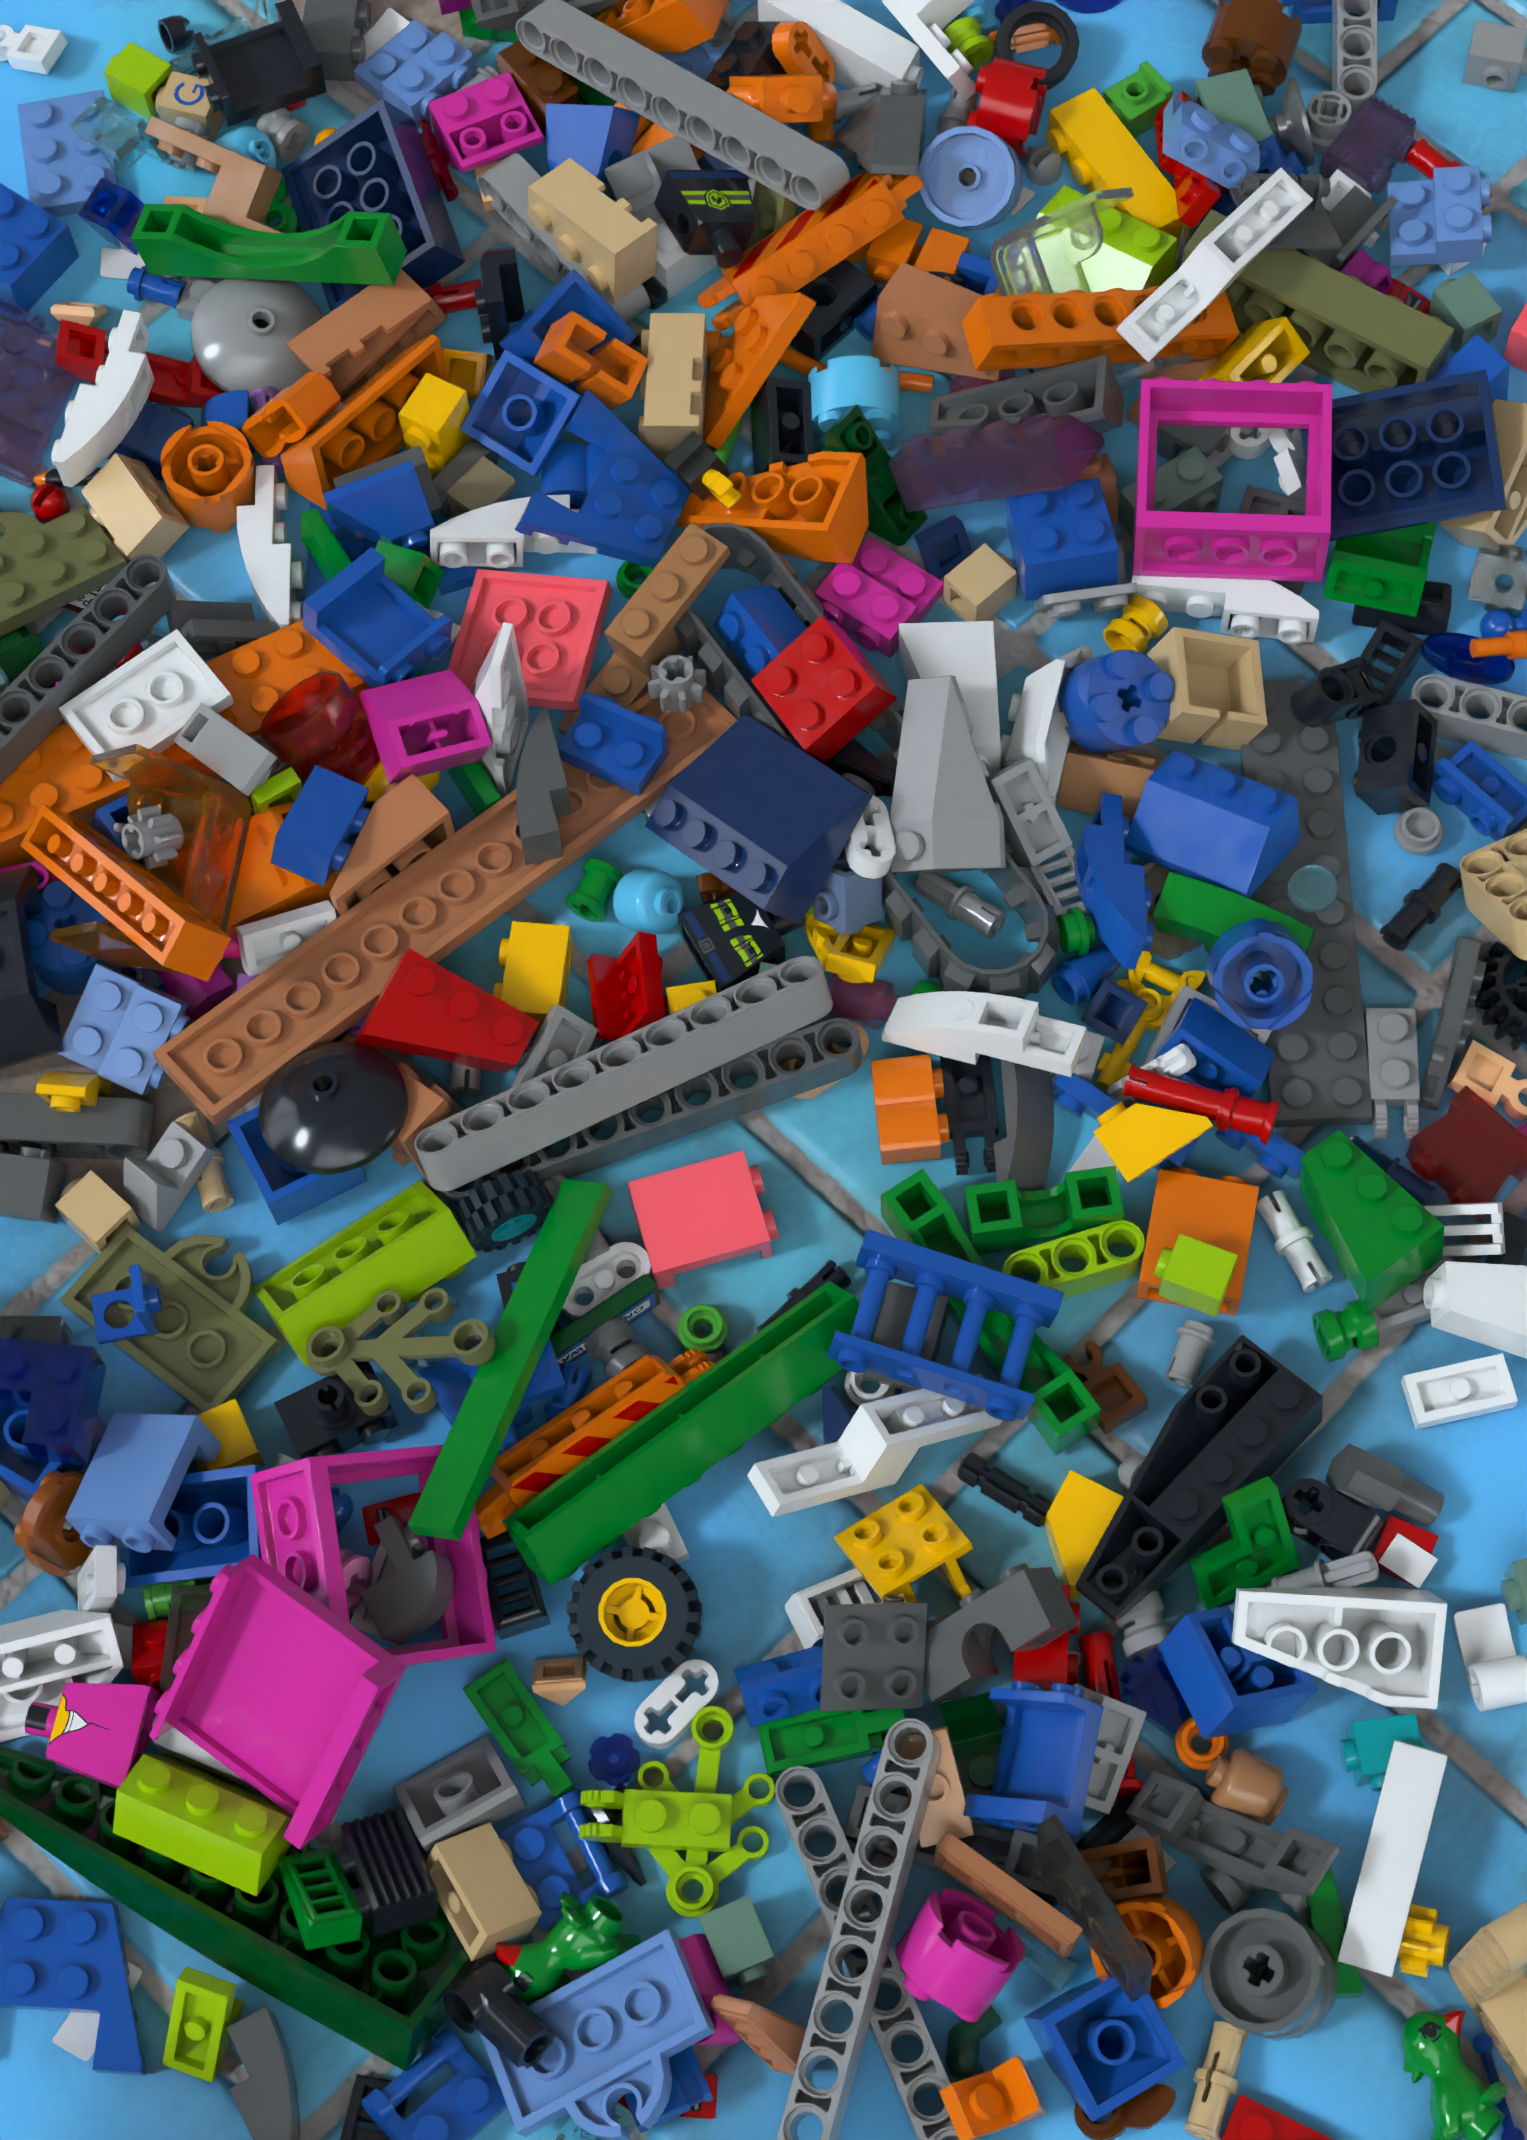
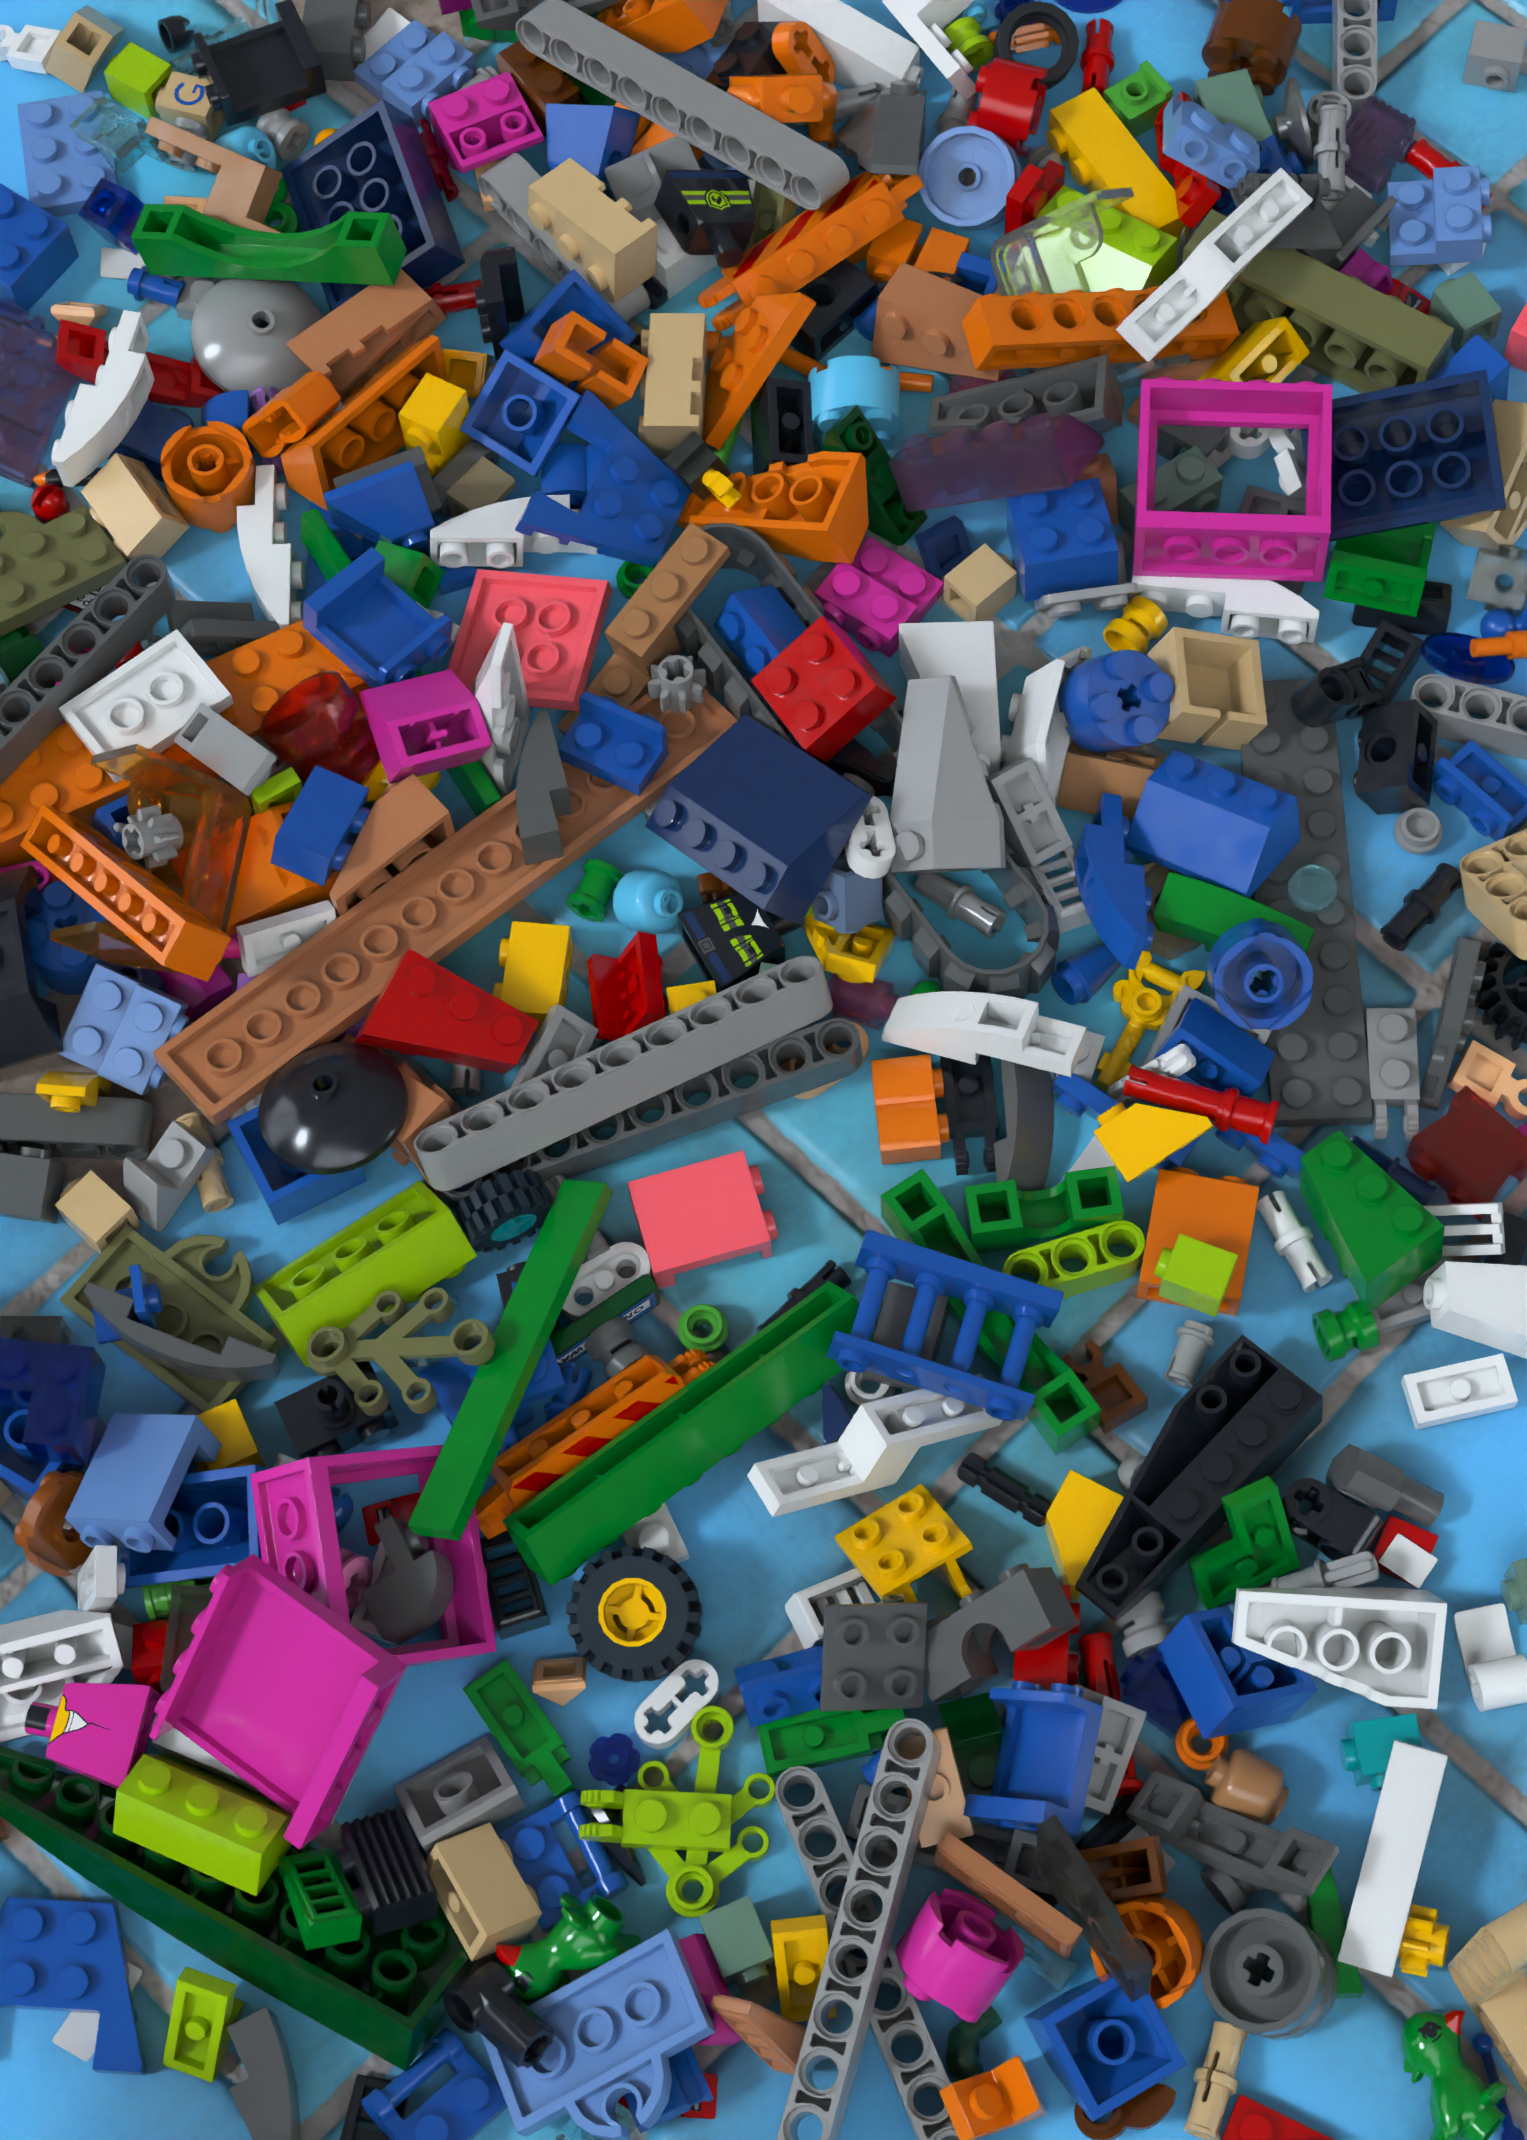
(83, 47): none -> tan slope
(236, 1362): none -> dark grey slope
(799, 1956): none -> yellow slope
(1032, 193): none -> red plate
(1075, 931): green plate -> none
(1097, 58): none -> red pin
(1114, 1011): dark blue slope -> none
(1332, 148): none -> light grey pin

